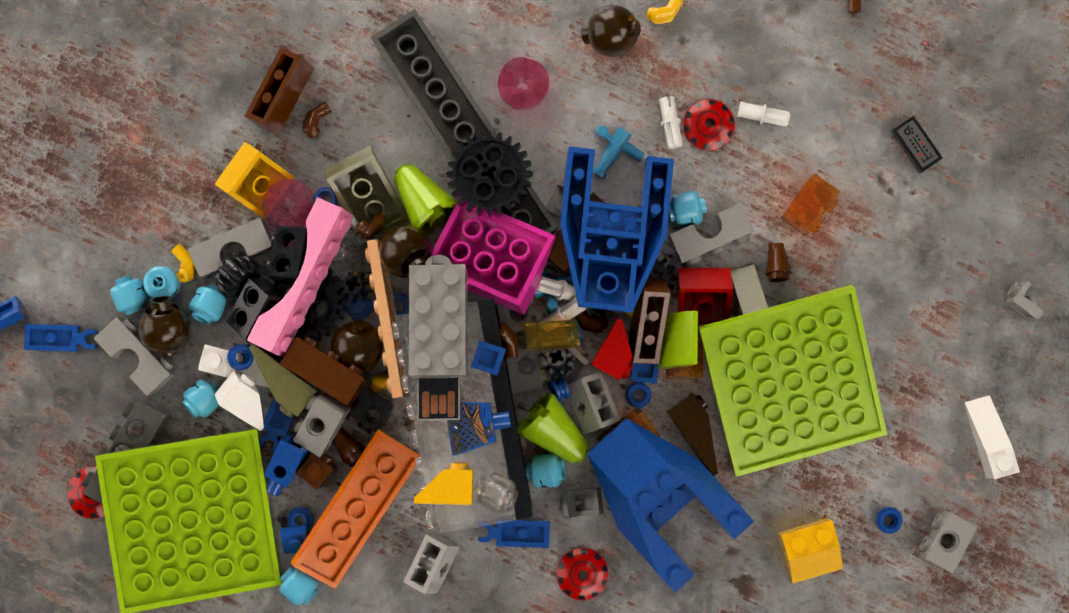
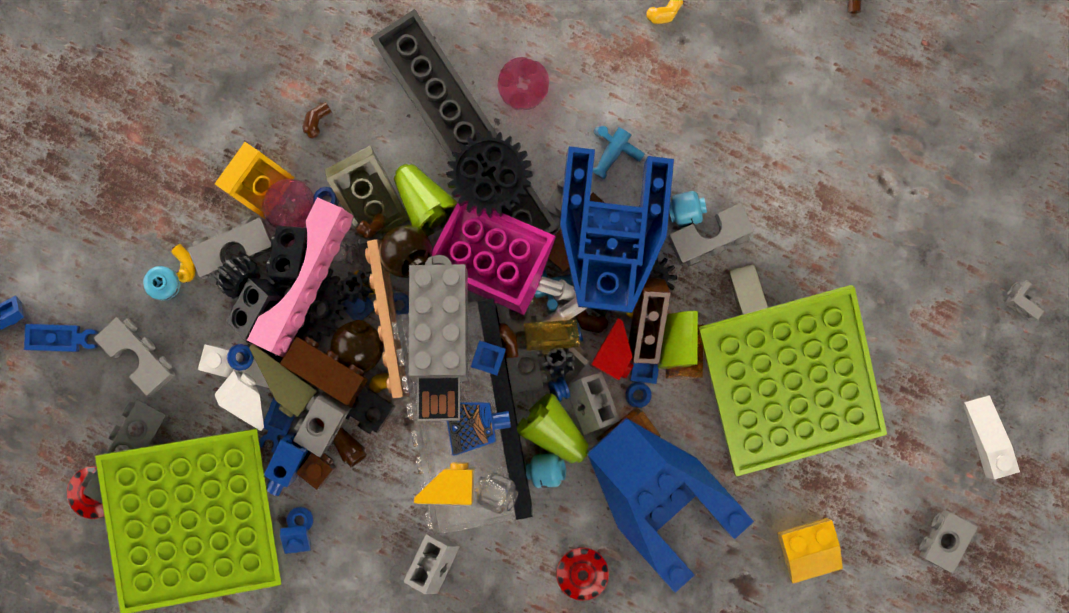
(129, 295): medium azure head -> none
(164, 326): dark brown brick -> none
(201, 398): medium azure head -> none
(208, 304): medium azure head -> none
(279, 91): reddish brown brick -> none
(298, 586): medium azure head -> none
(356, 509): orange plate -> none
(519, 533): blue plate -> none
(582, 502): dark grey bracket -> none
(611, 31): dark brown brick -> none
(670, 122): white axle -> none
(694, 425): dark brown slope -> none
(703, 136): red dish -> none
(705, 291): red slope -> none
(763, 114): white axle -> none
(777, 263): reddish brown cone -> none
(810, 205): clear orange brick -> none
(896, 523): blue plate -> none
(916, 144): tile -> none

